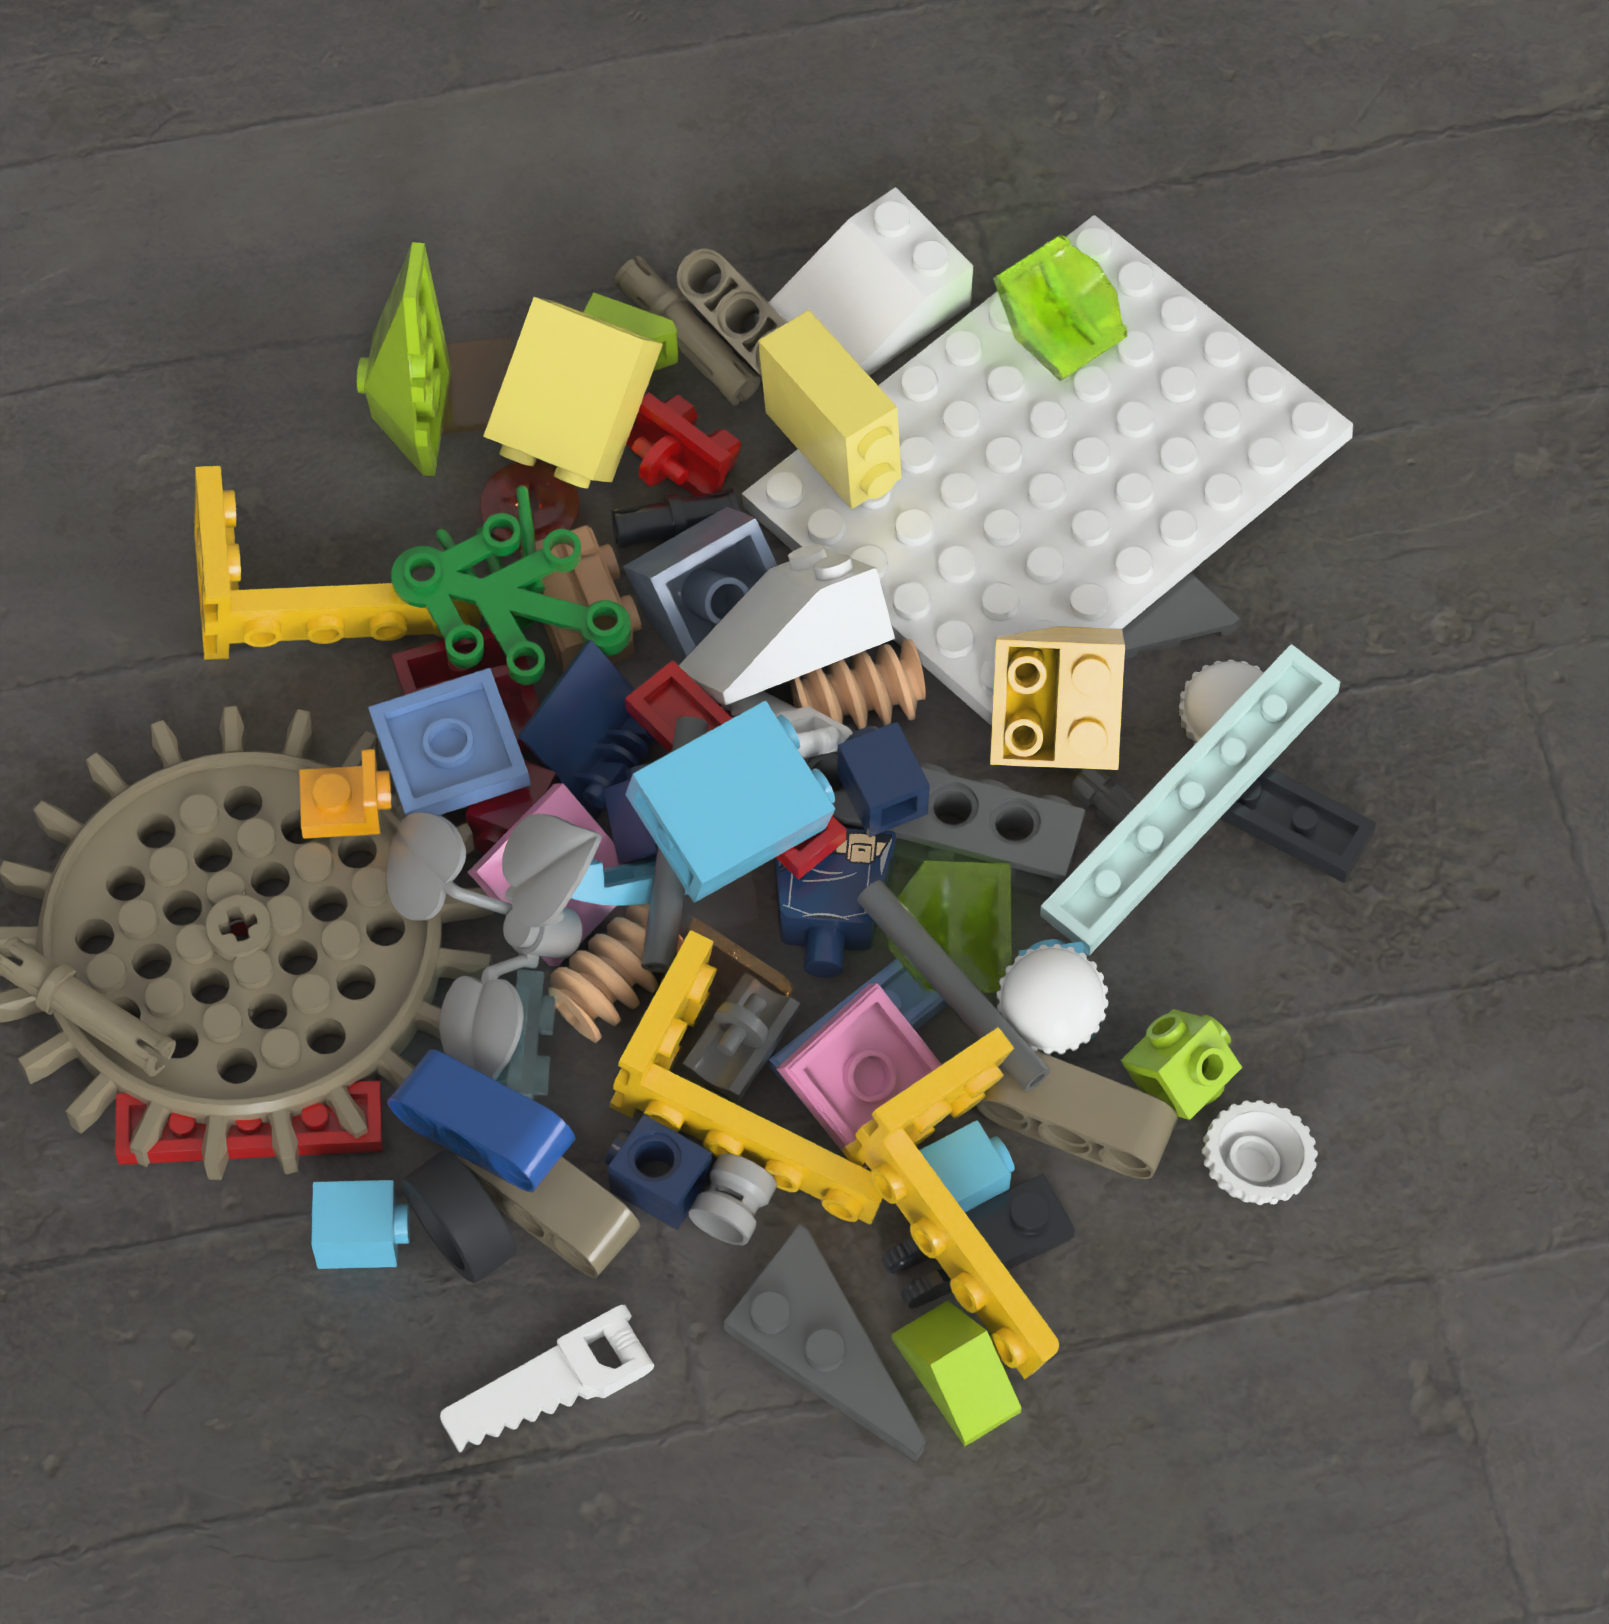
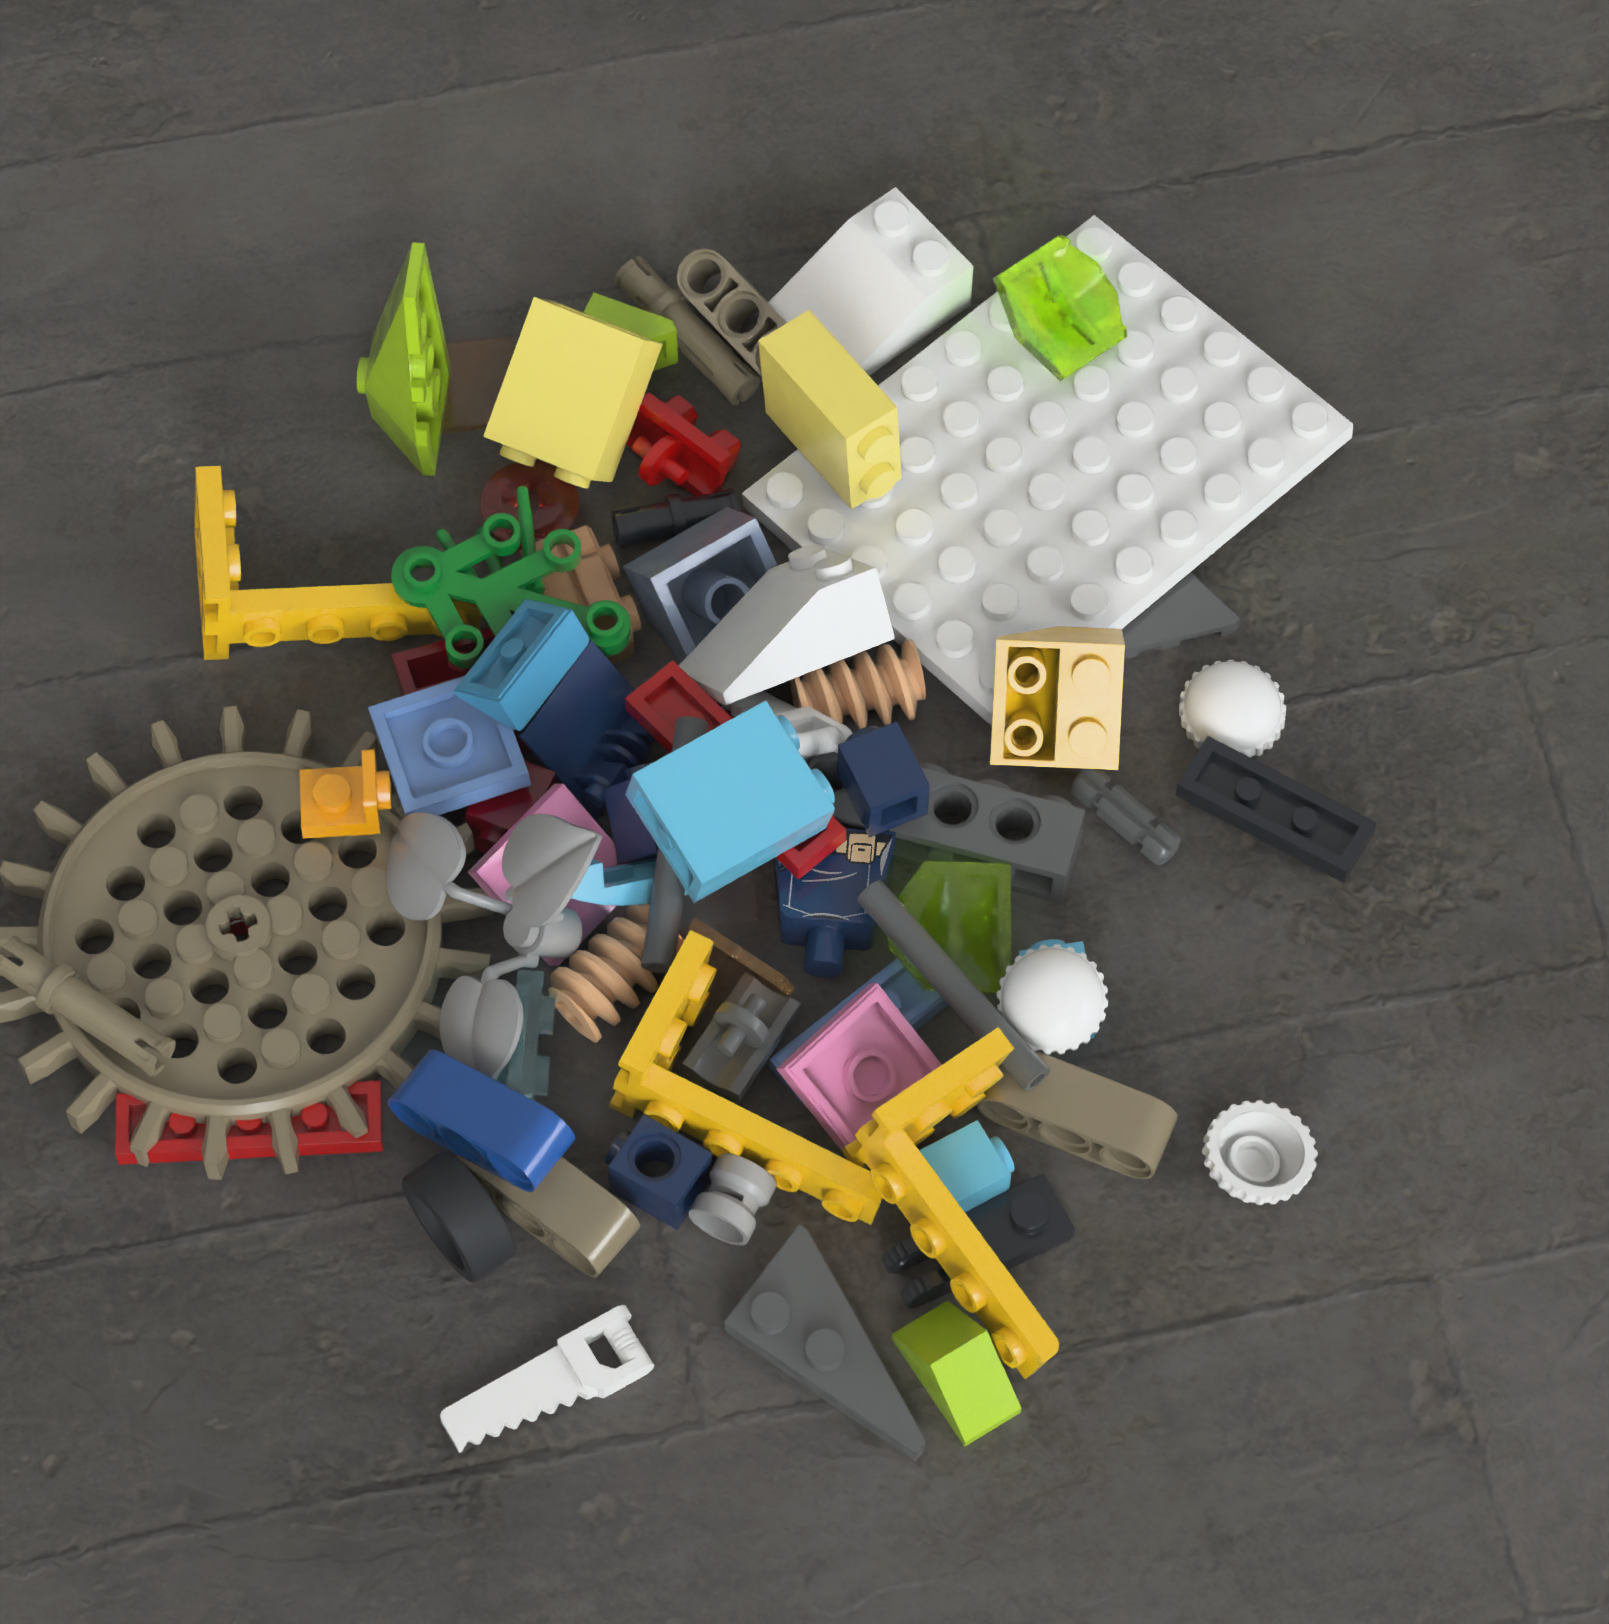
(358, 1224): medium azure brick -> none
(524, 663): none -> dark azure slope
(1183, 1061): lime brick -> none
(1189, 799): light aqua plate -> none

